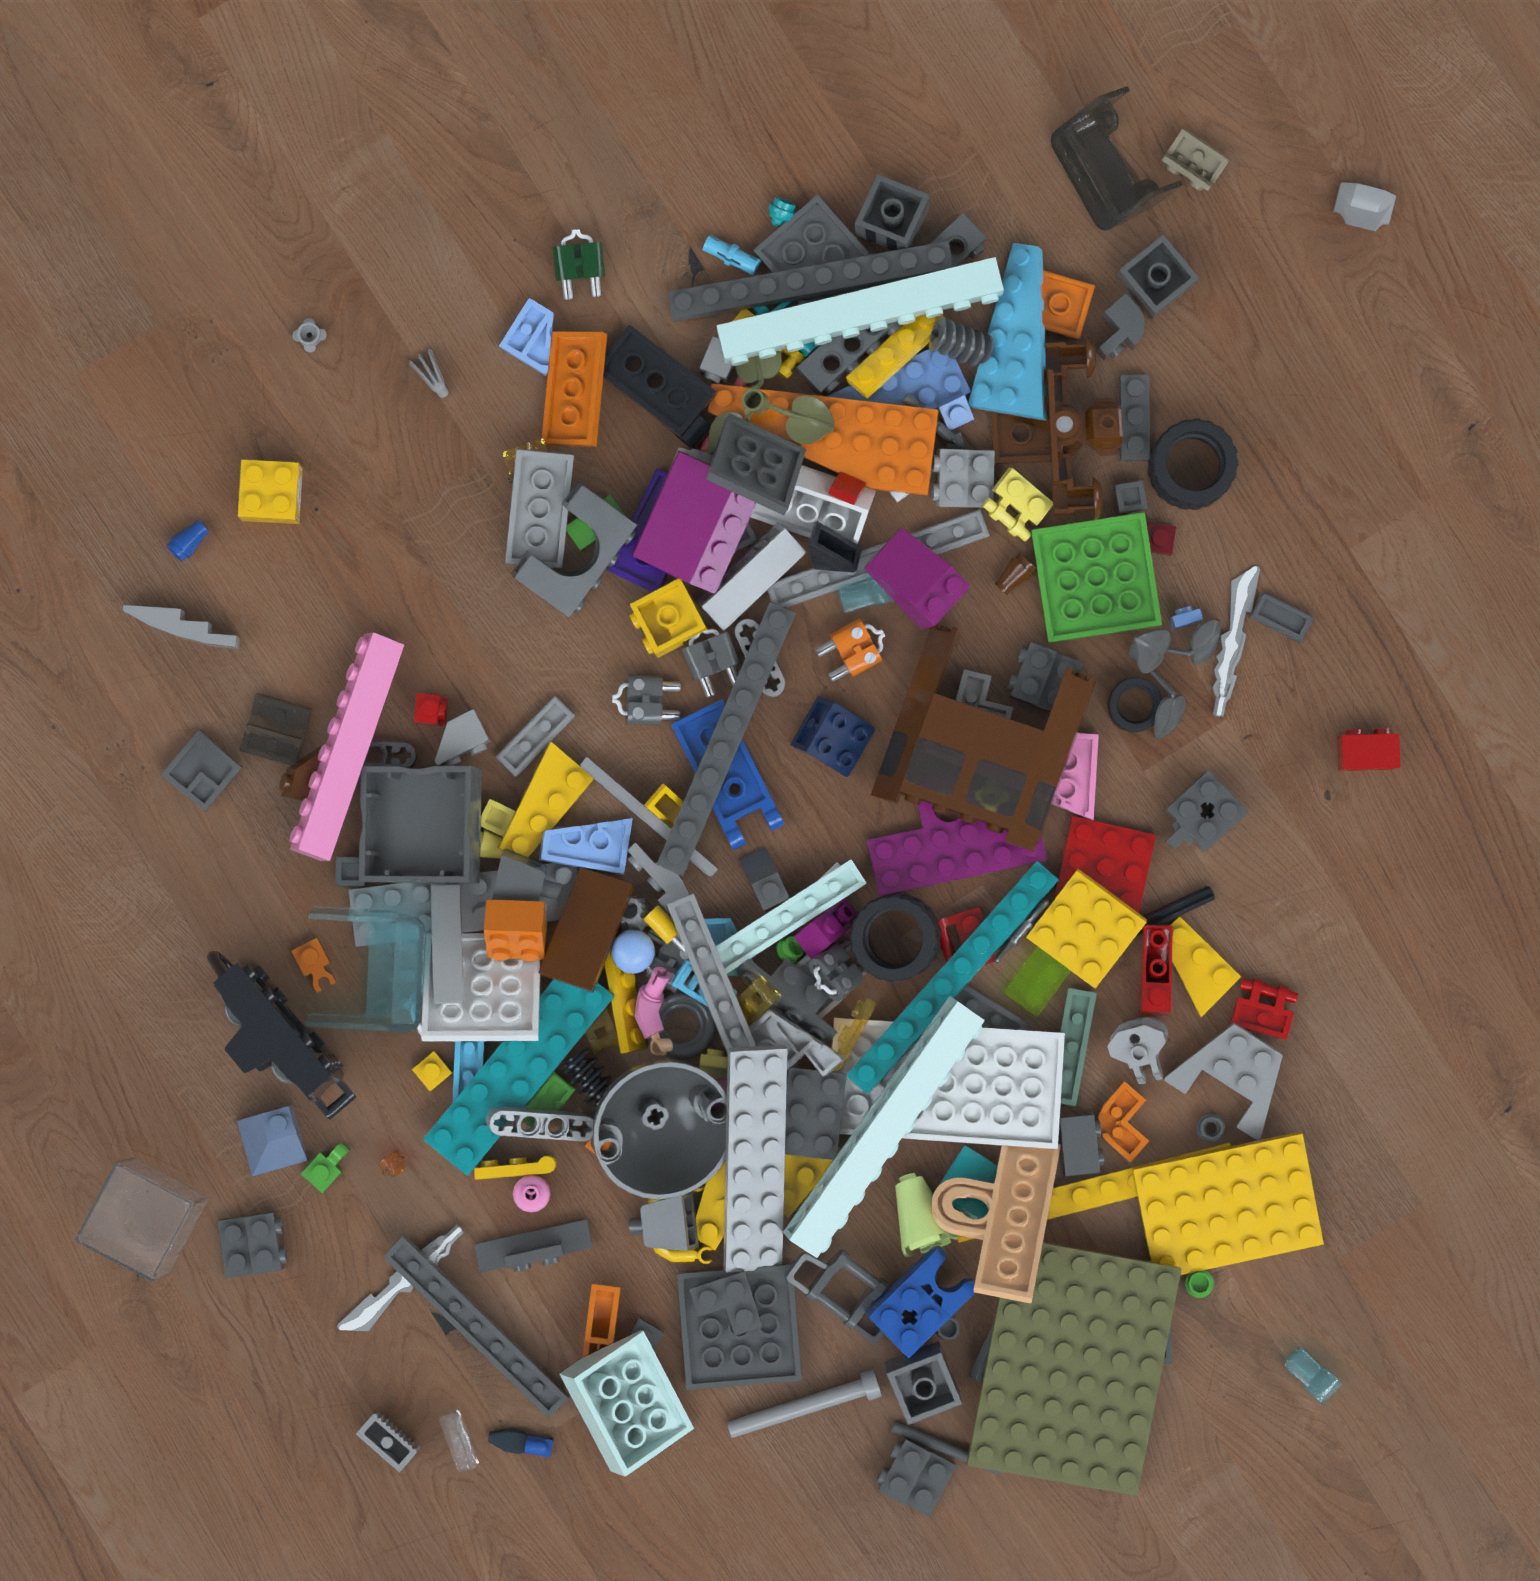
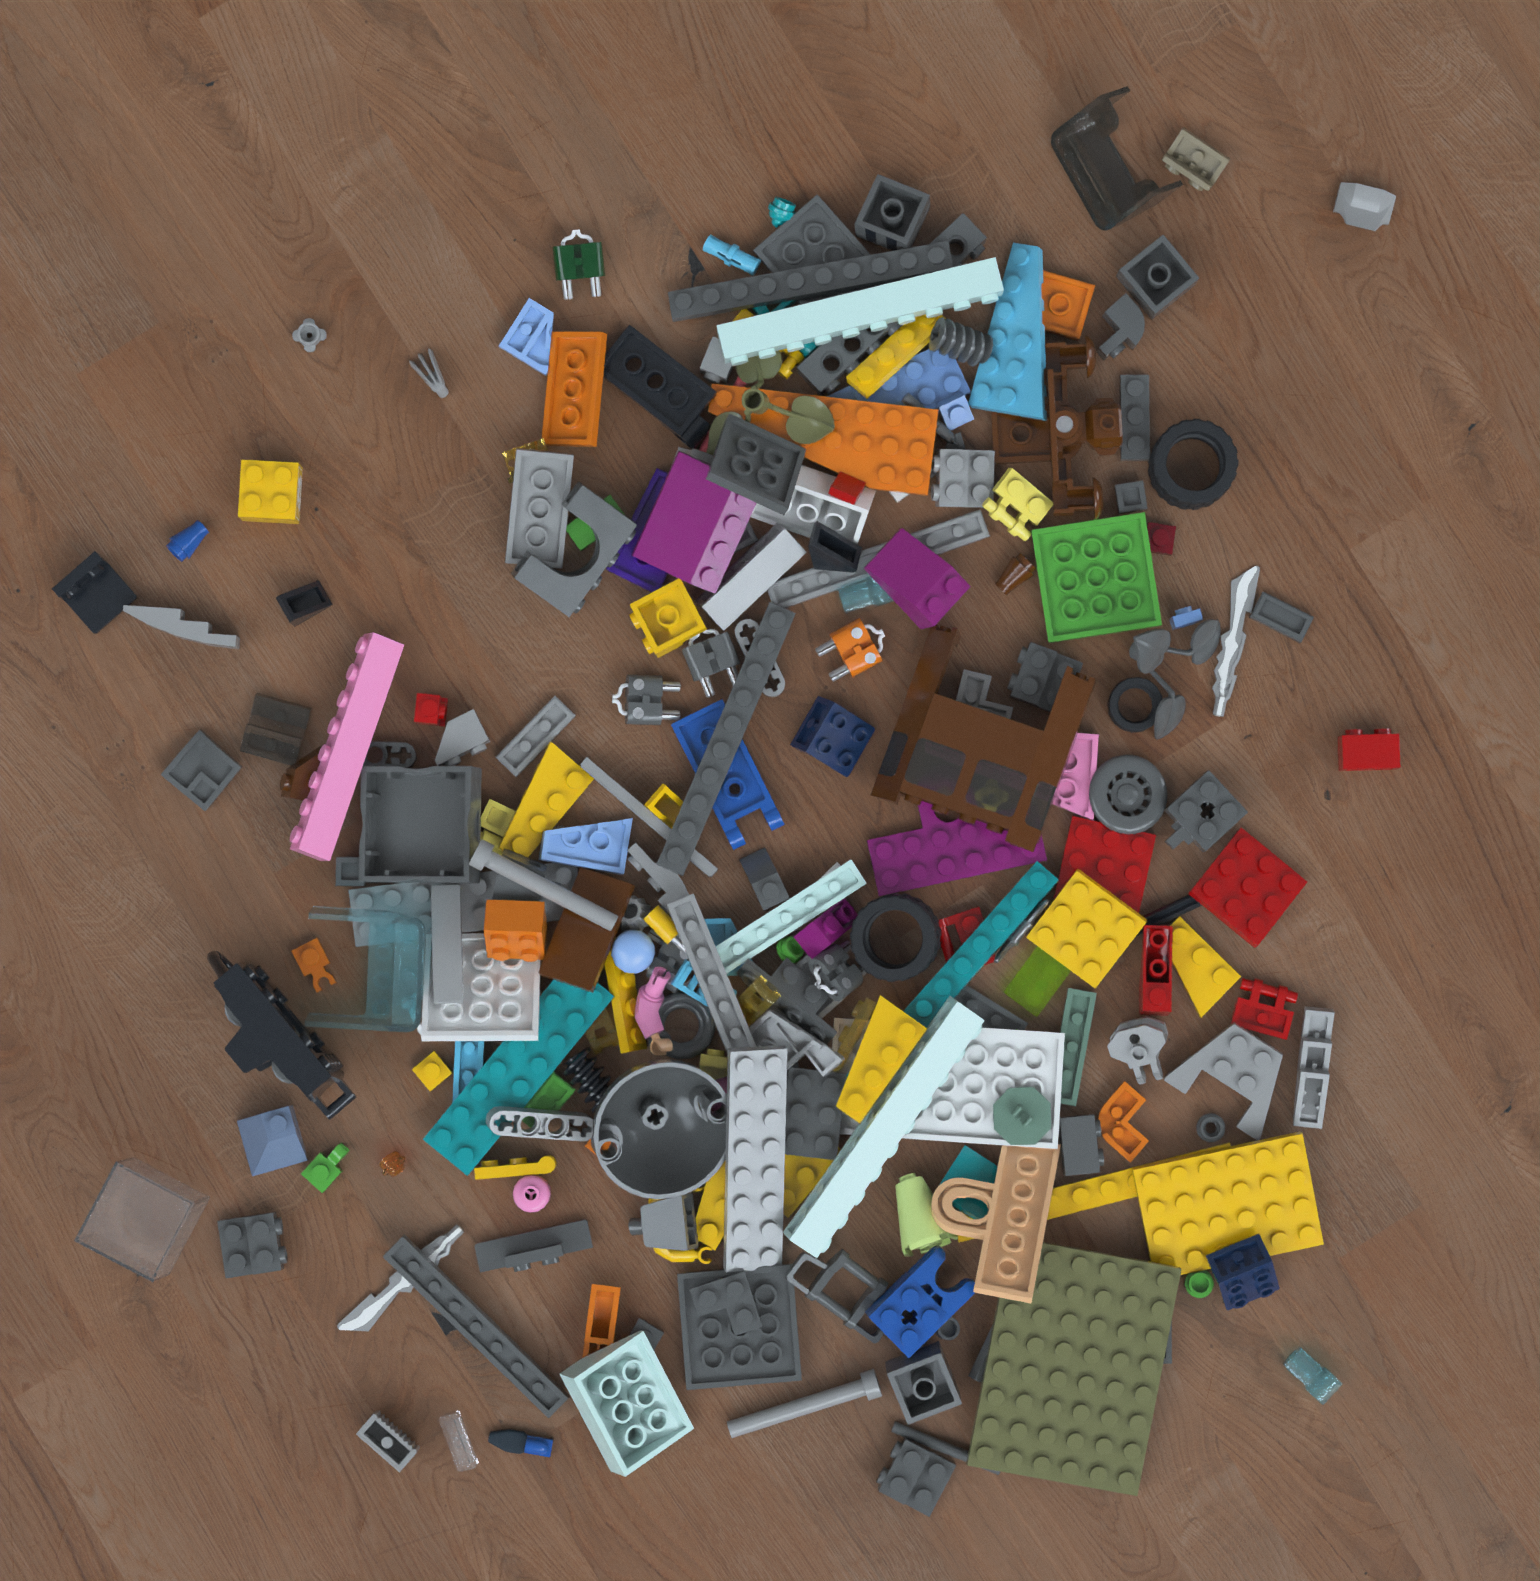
(95, 592): none -> black bracket
(304, 602): none -> black slope
(486, 857): none -> light grey piece
(881, 1054): none -> yellow wing
(1022, 1116): none -> sand green piece
(1128, 794): none -> dark grey wheel
(1243, 1272): none -> dark blue bracket
(1247, 887): none -> red plate
(1313, 1067): none -> light grey slope

